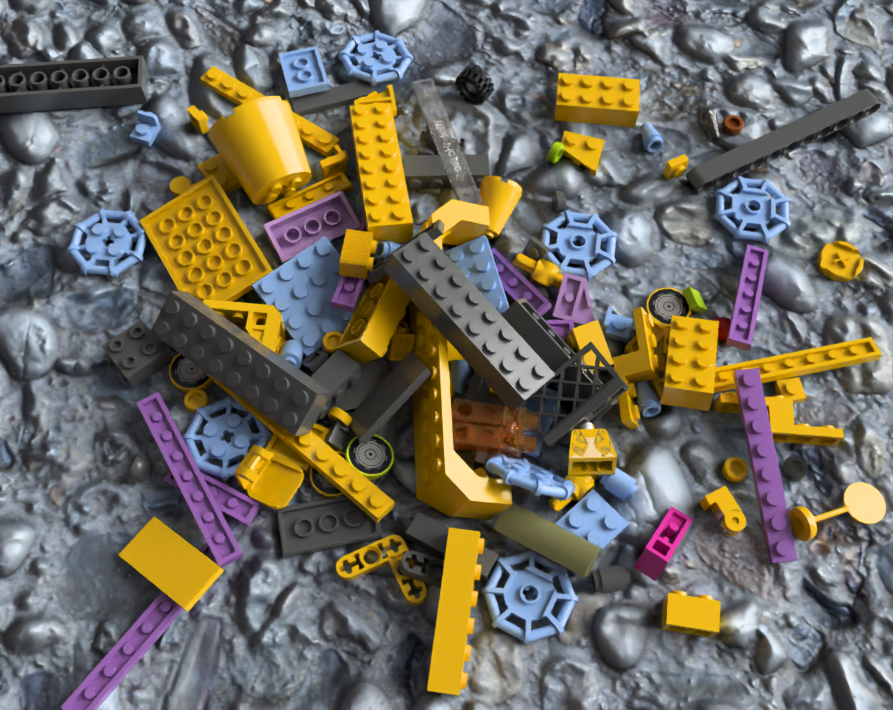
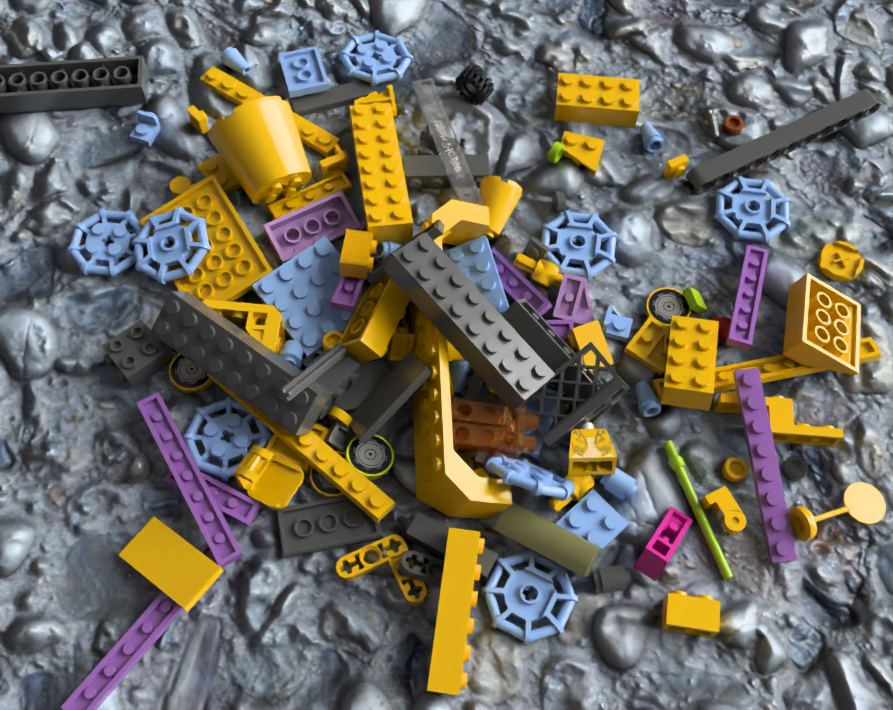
(178, 253): none -> light blue plate
(195, 399): yellow tile -> none
(234, 60): none -> light blue cone
(312, 372): none -> dark grey axle
(637, 367): yellow bracket -> none
(677, 465): none -> lime bar
(790, 389): yellow plate -> none
(822, 327): none -> yellow slope

